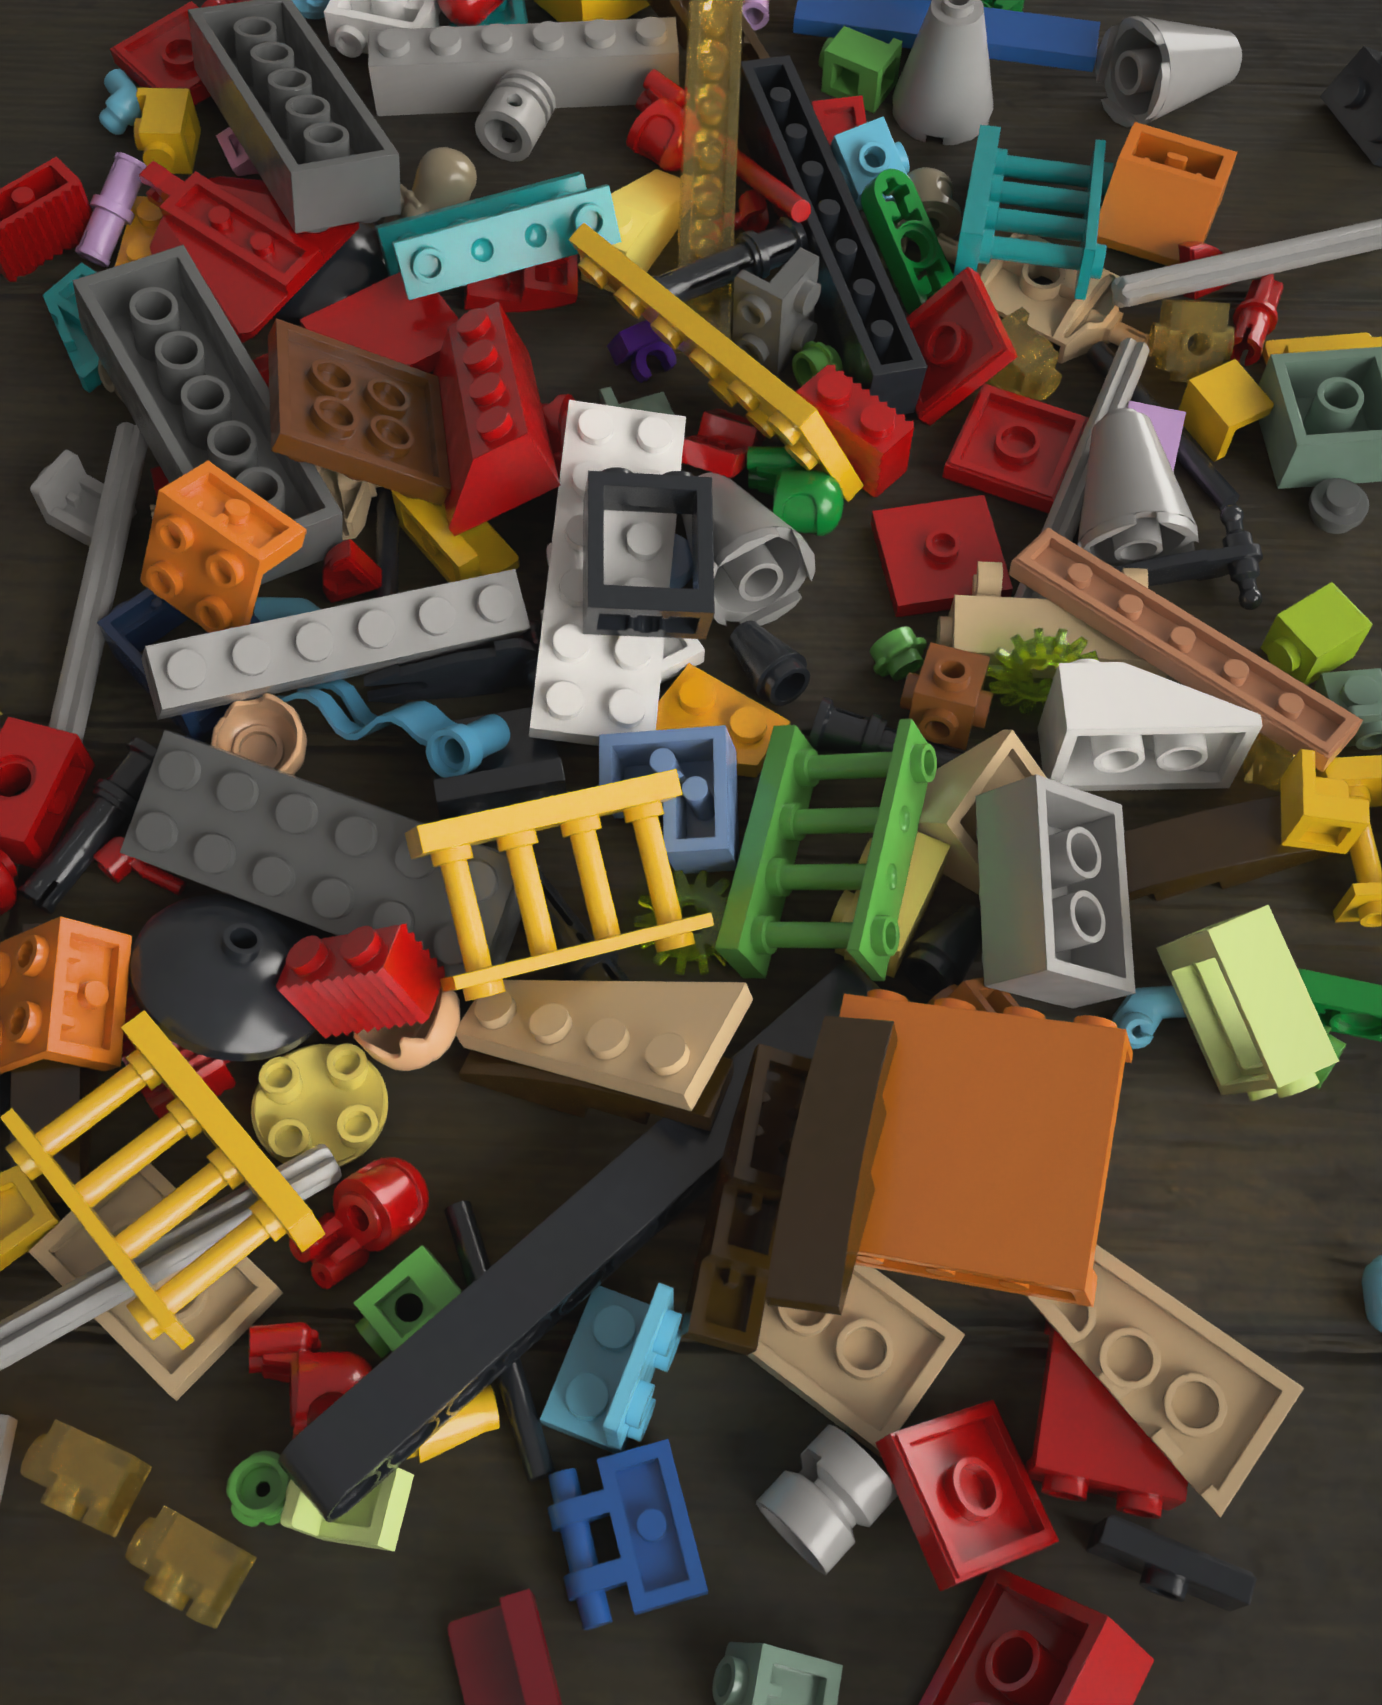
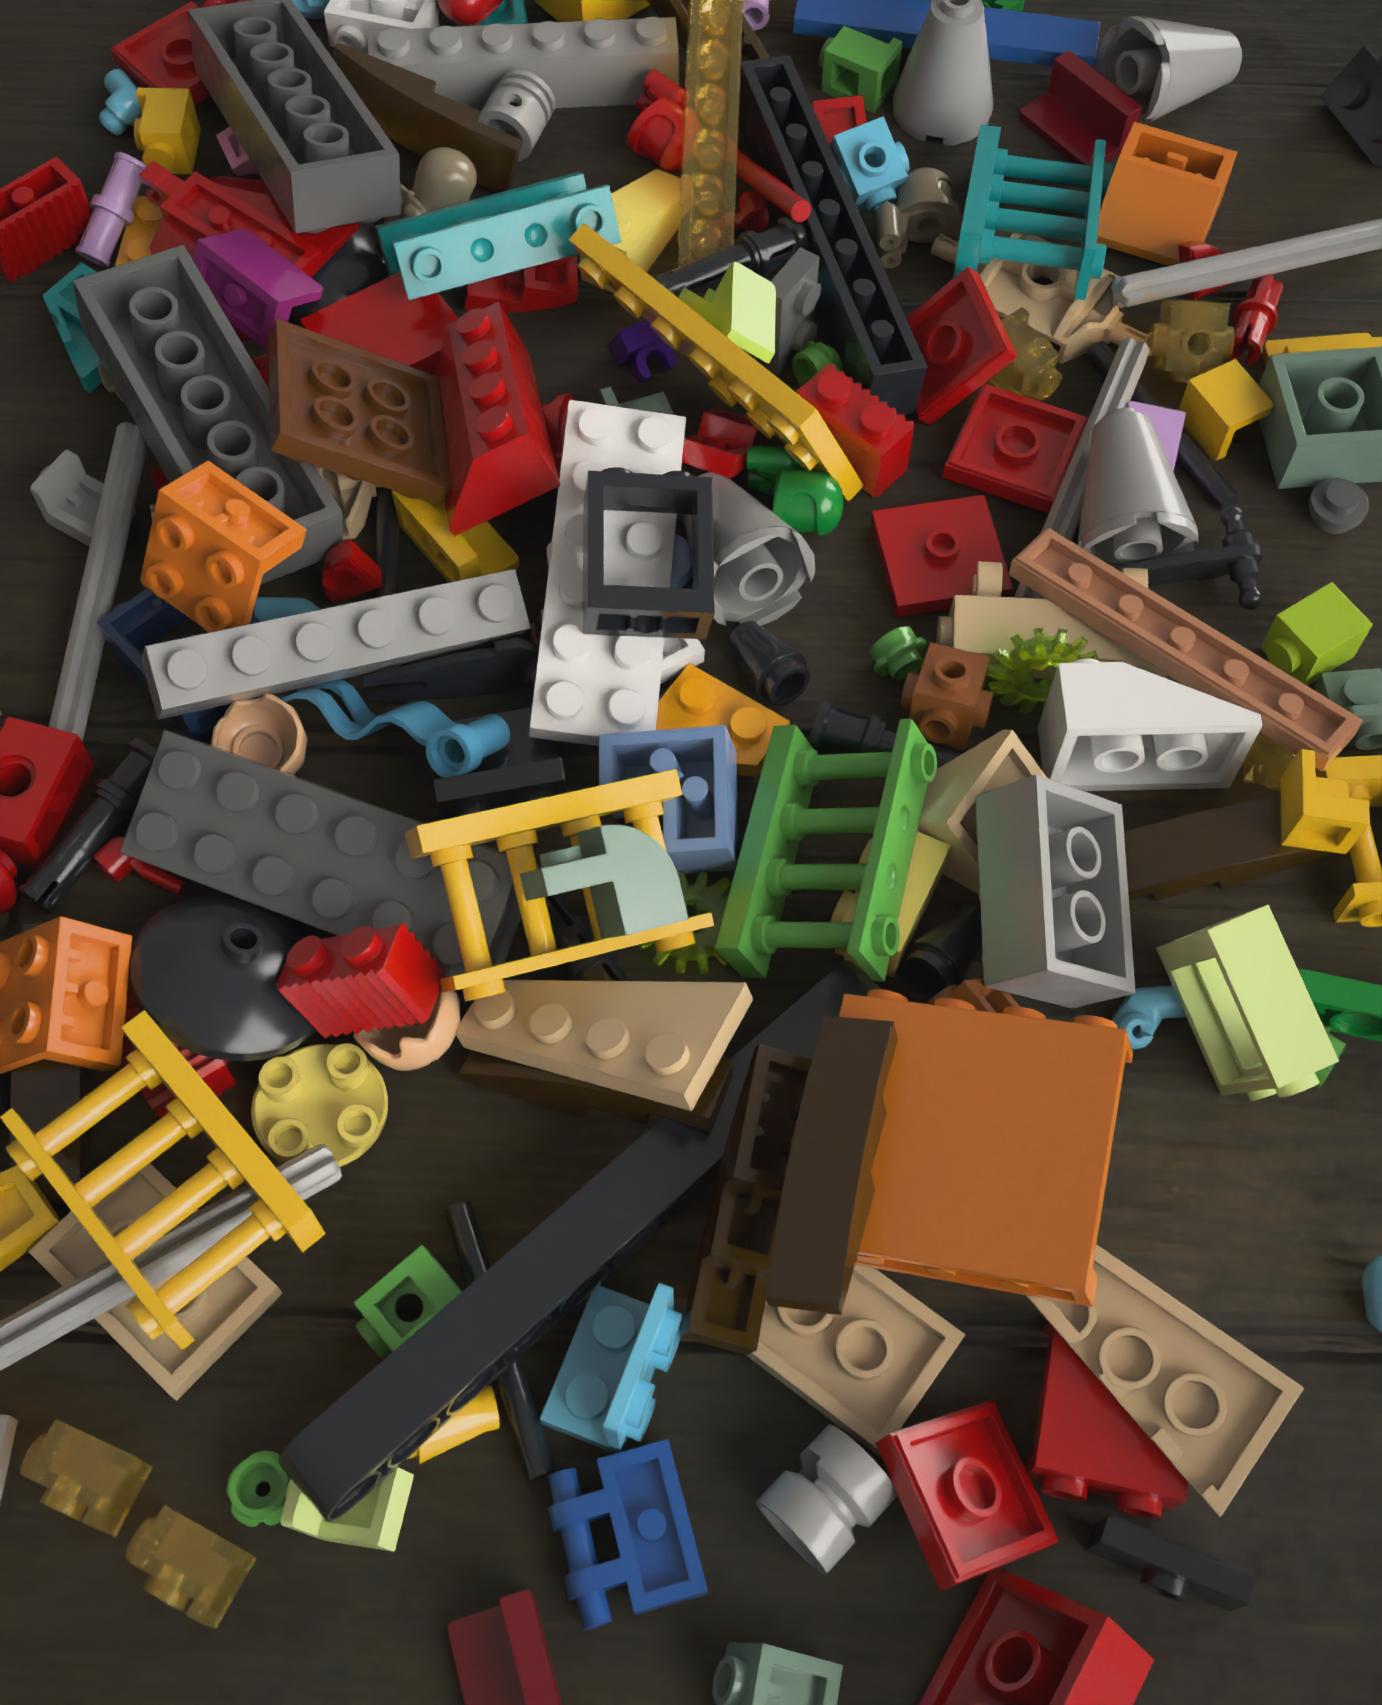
(252, 282): none -> magenta panel
(315, 1378): red piece -> none
(369, 1214): red piece -> none
(425, 120): none -> dark brown slope
(627, 876): none -> brick
(740, 310): none -> slope
(917, 226): green beam -> none
(1079, 110): none -> dark red panel

